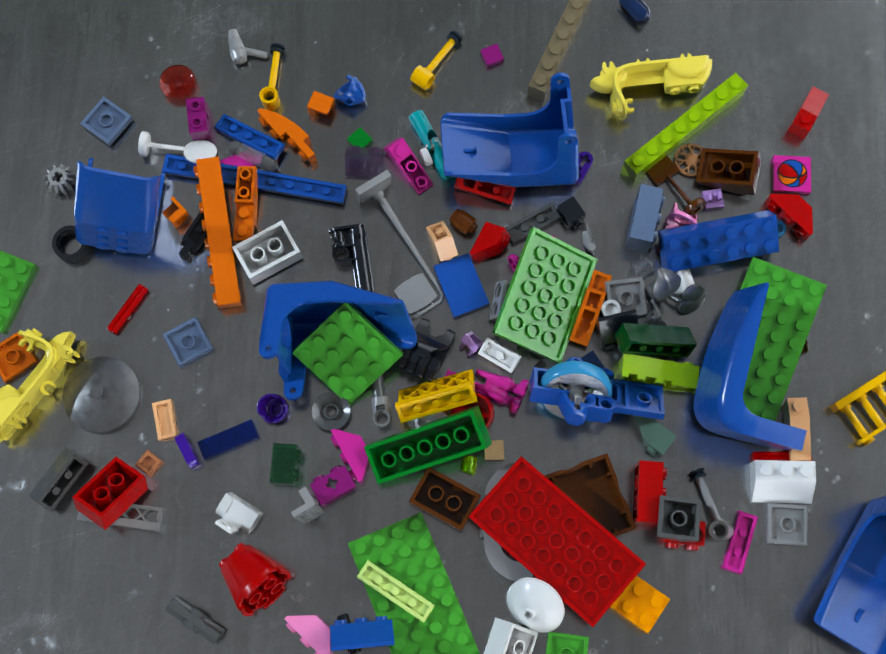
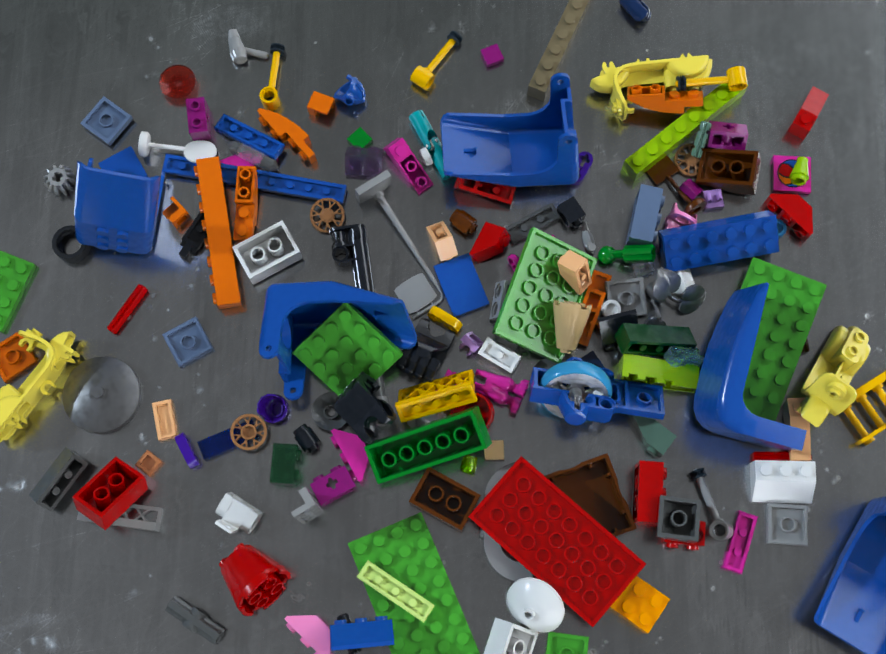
(124, 162): none -> blue tile
(248, 432): none -> medium nougat wheel
(307, 439): none -> black brick
(327, 214): none -> medium nougat wheel
(362, 409): none -> black piece
(444, 319): none -> yellow beam
(569, 323): none -> tan cone
(575, 271): none -> light nougat slope
(629, 254): none -> green piece
(656, 98): none -> orange slope
(684, 356): none -> clear light blue piece
(691, 189): none -> magenta tile
(701, 139): none -> sand green axle
(727, 136): none -> magenta brick
(735, 79): none -> yellow piece
(799, 174): none -> lime cone
(829, 380): none -> light yellow piece

